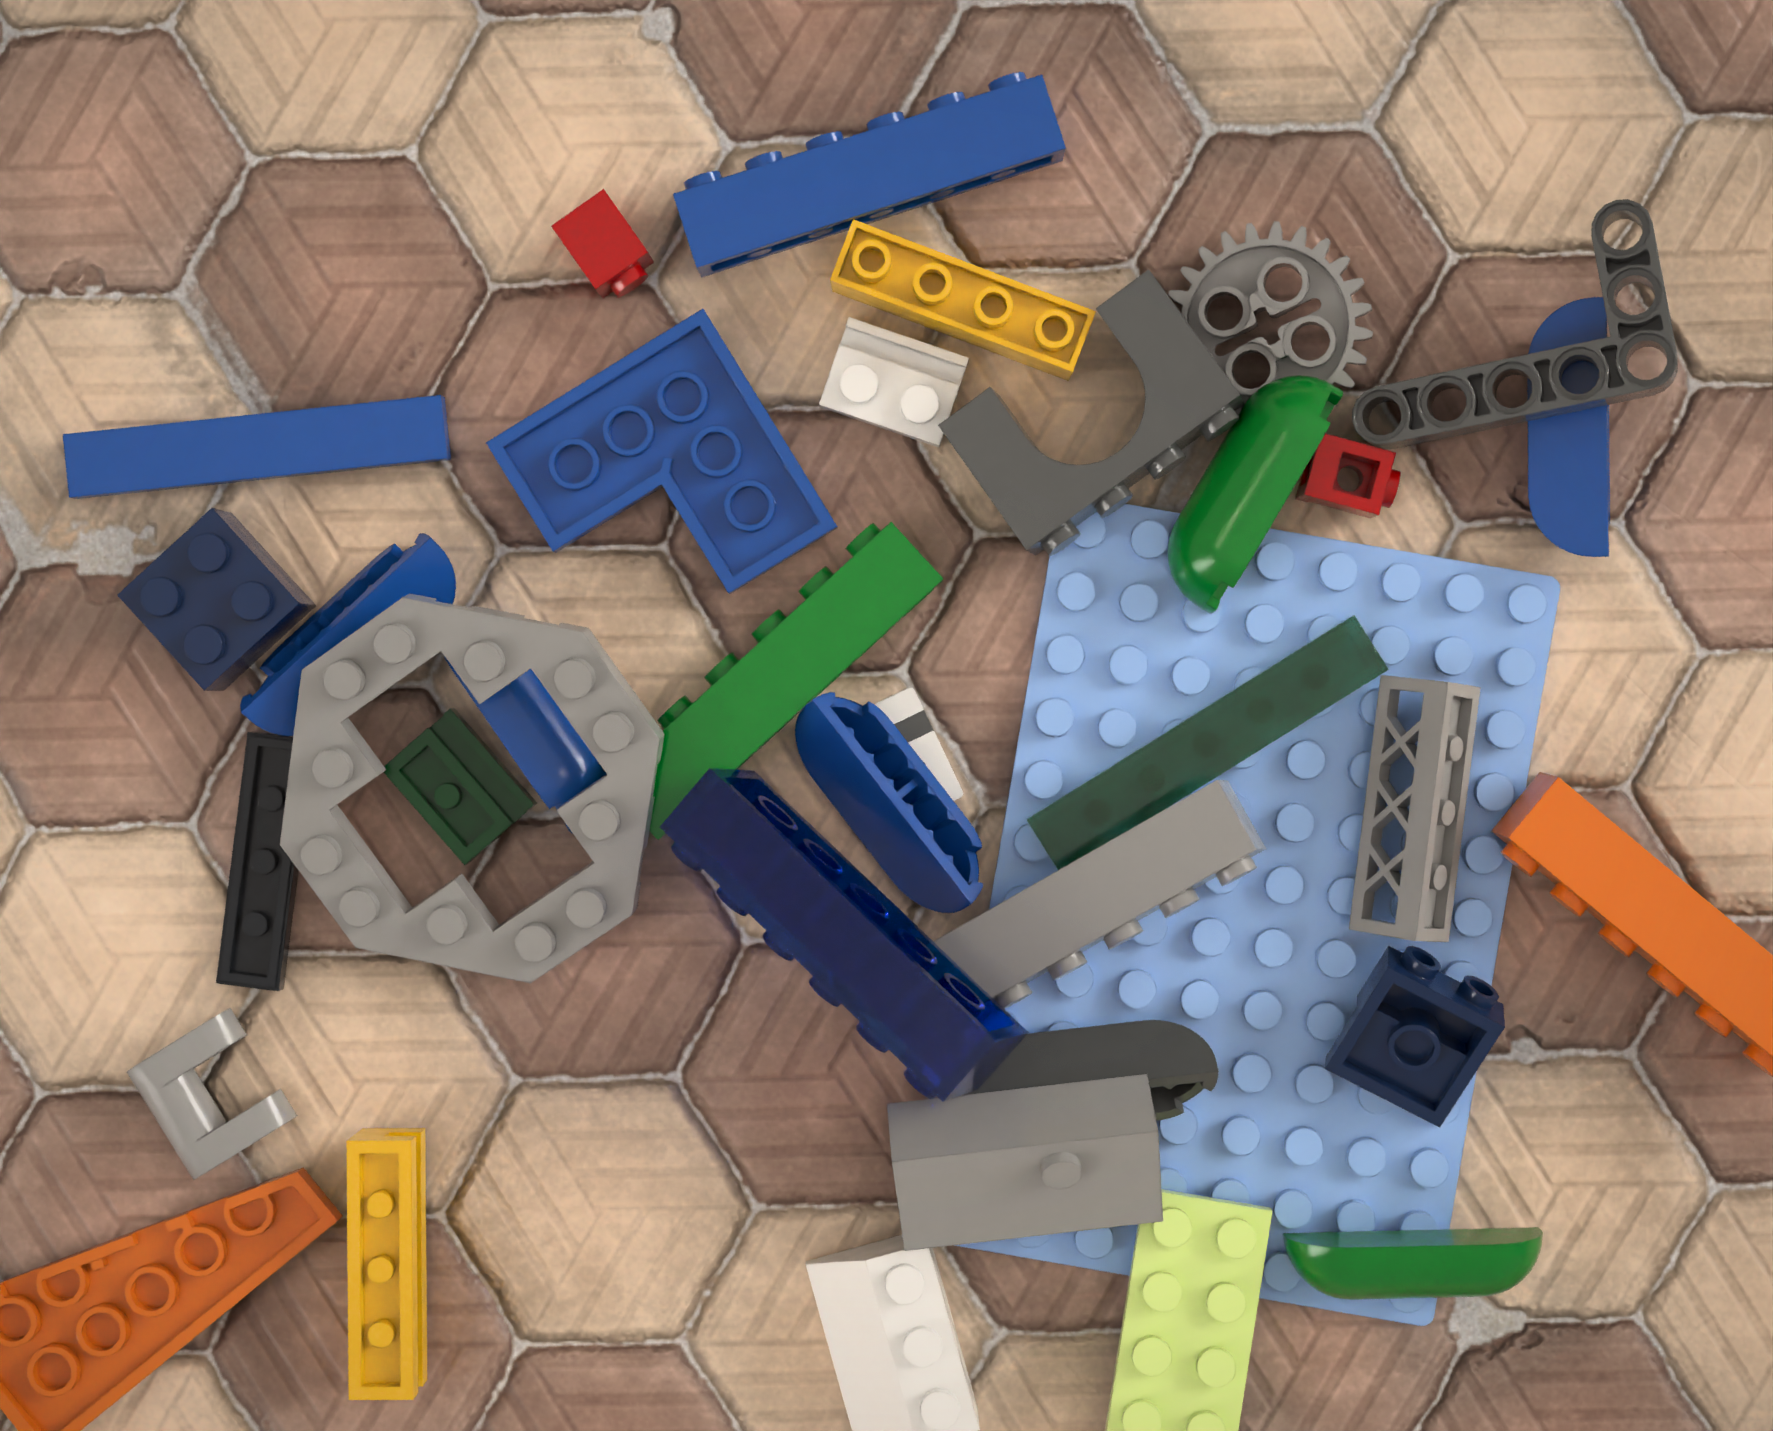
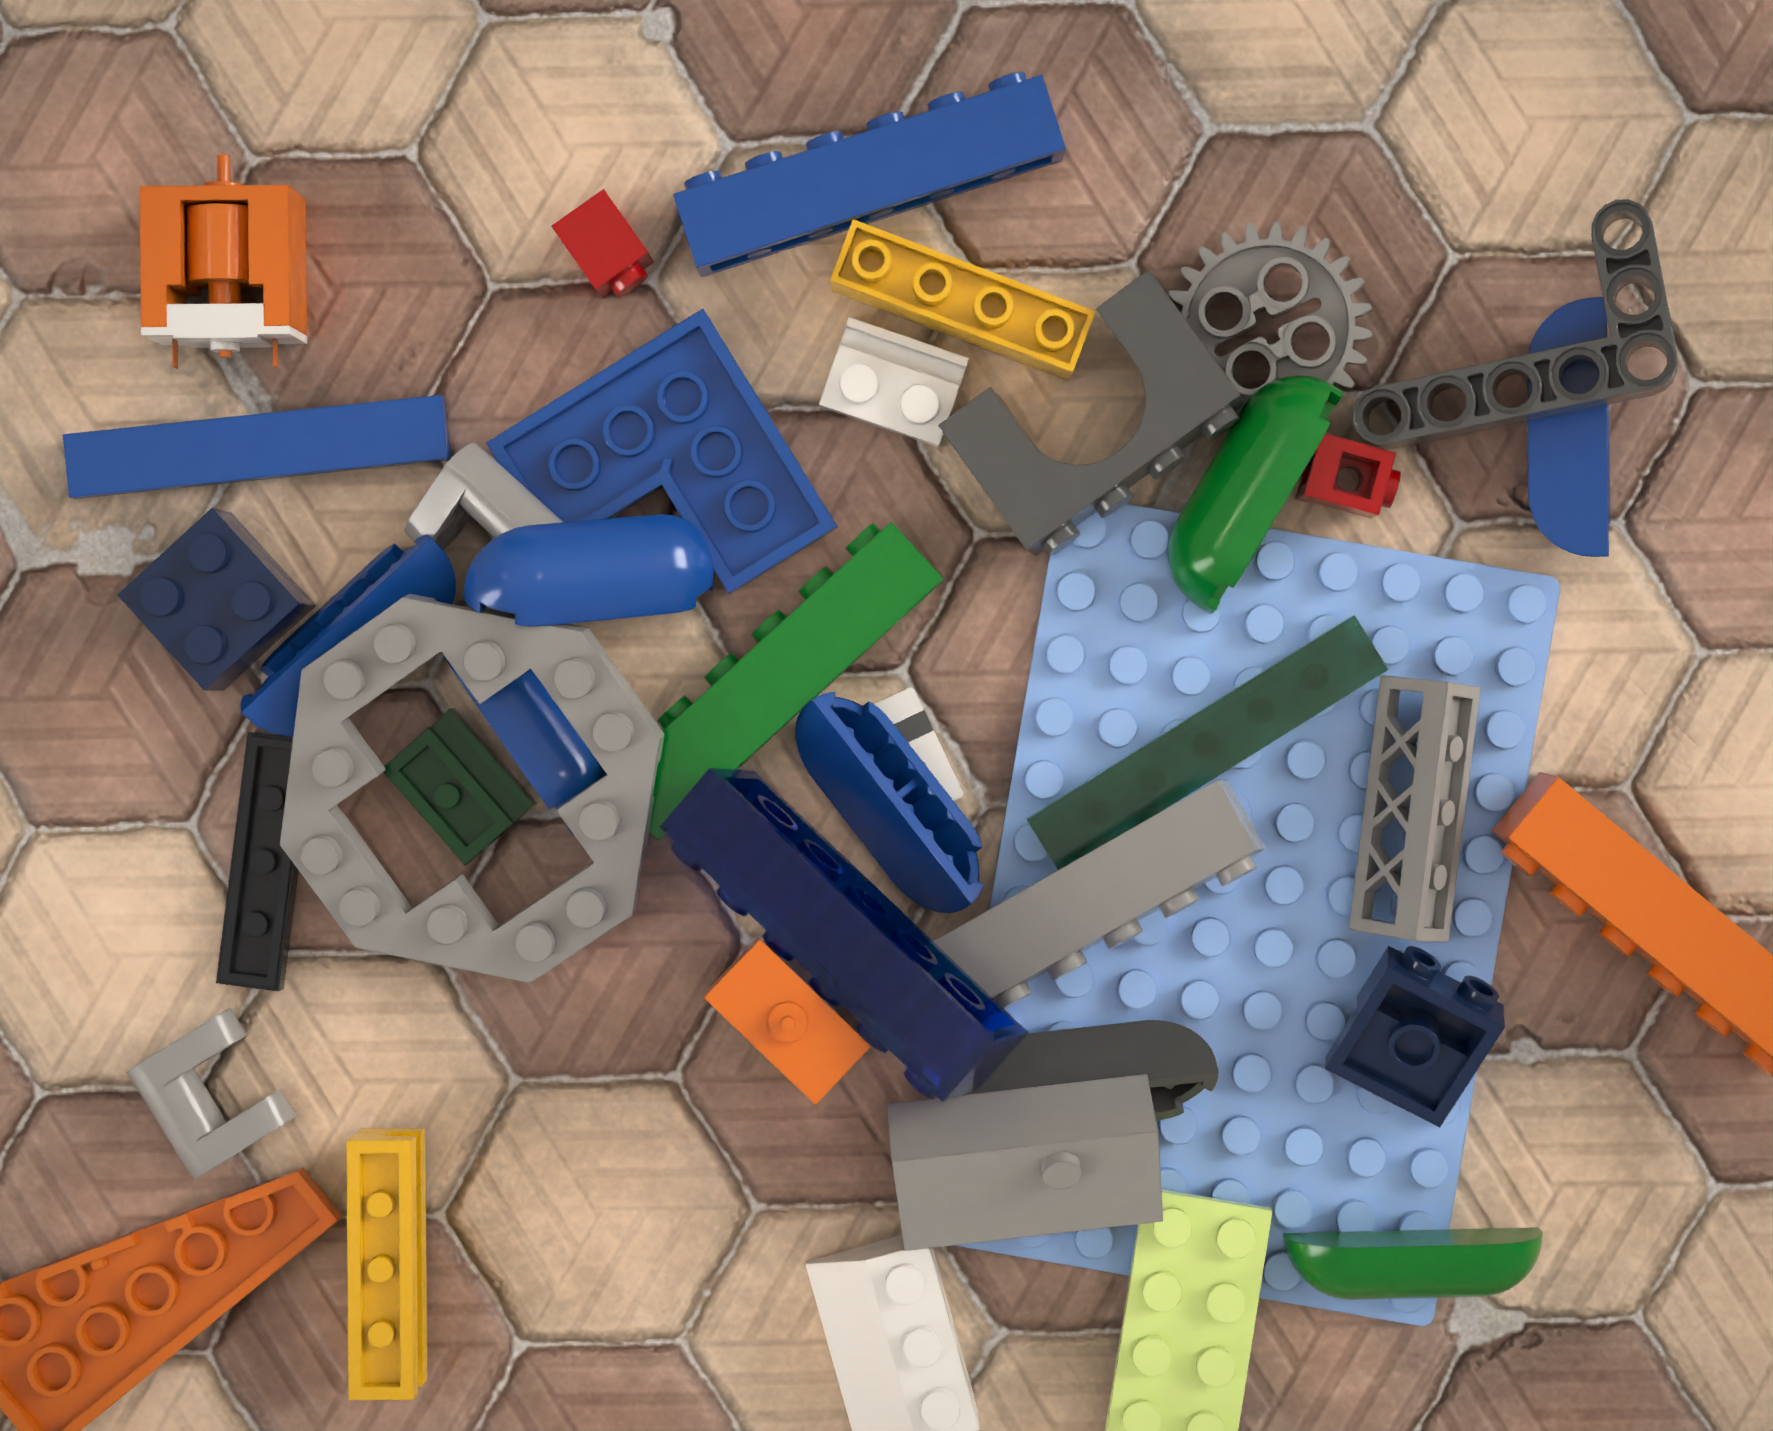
(223, 241): none -> orange piece
(476, 488): none -> light grey connector
(592, 570): none -> blue brick
(786, 1020): none -> orange piece

